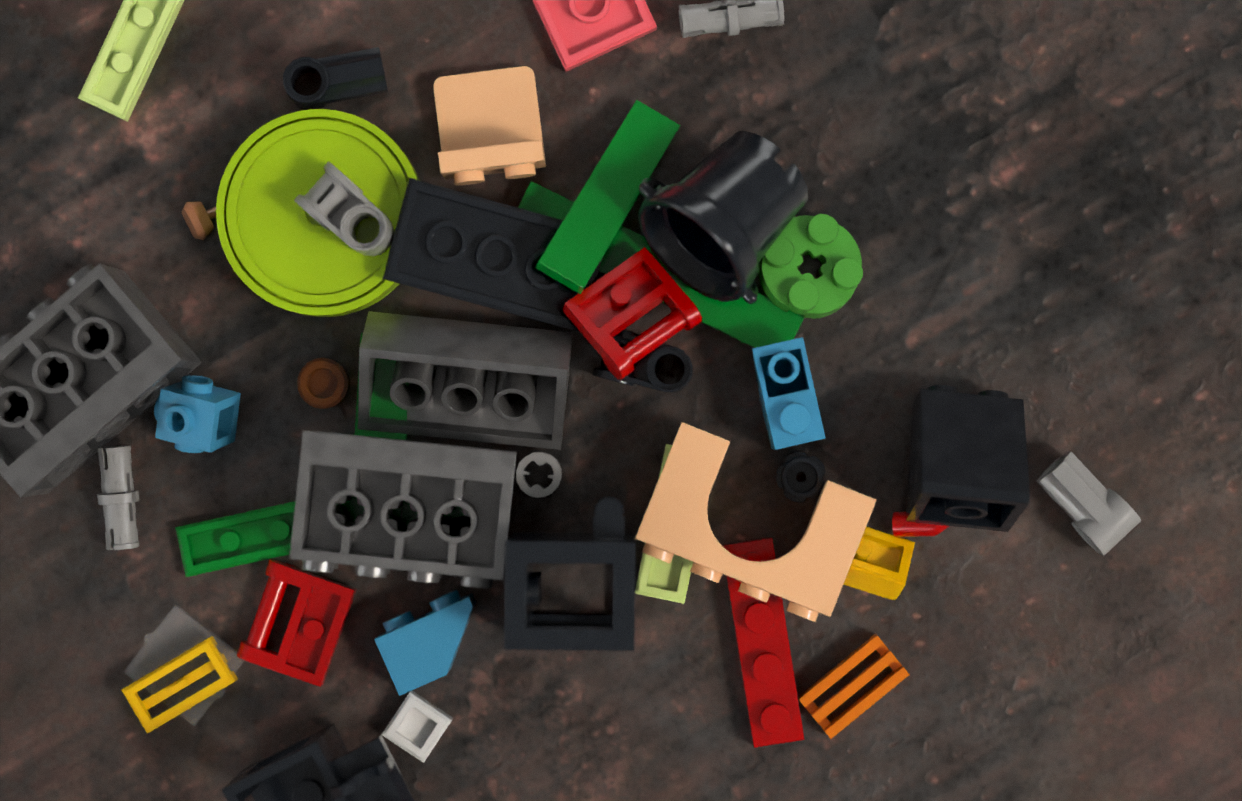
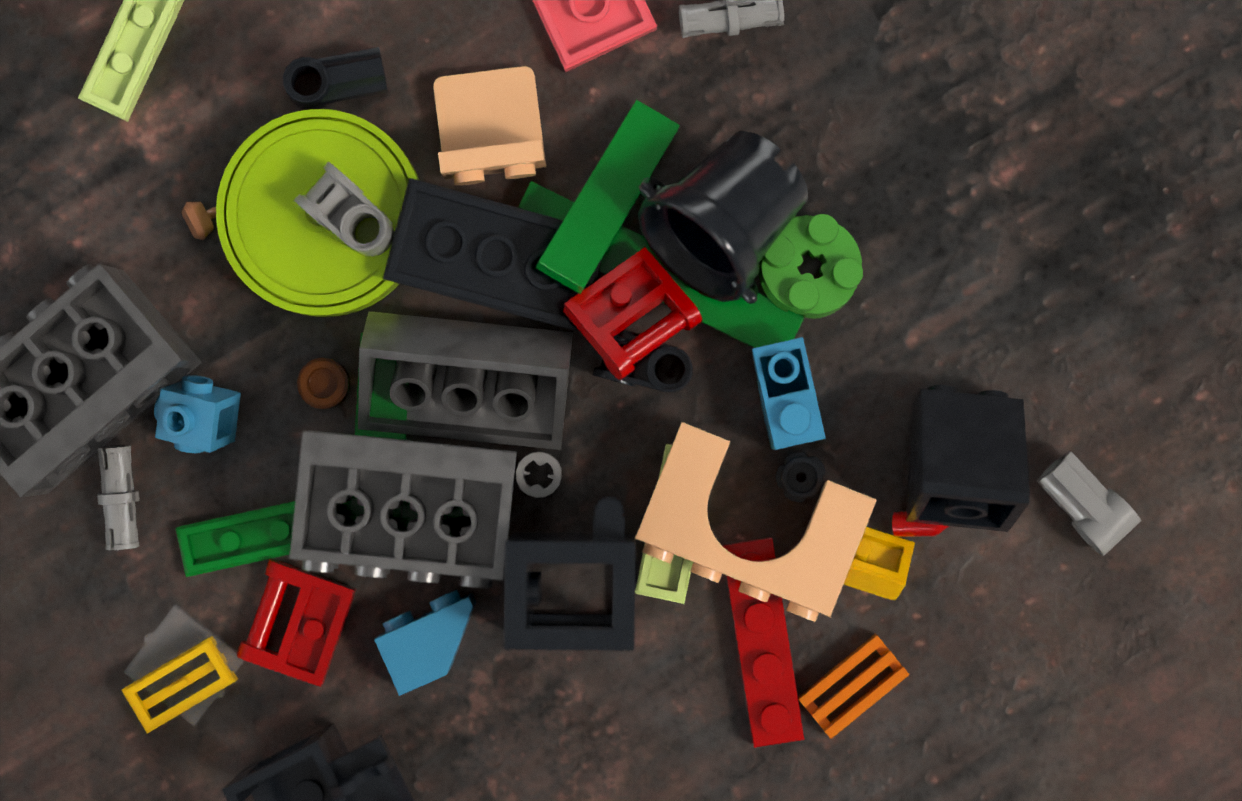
(417, 726): white tile -> none

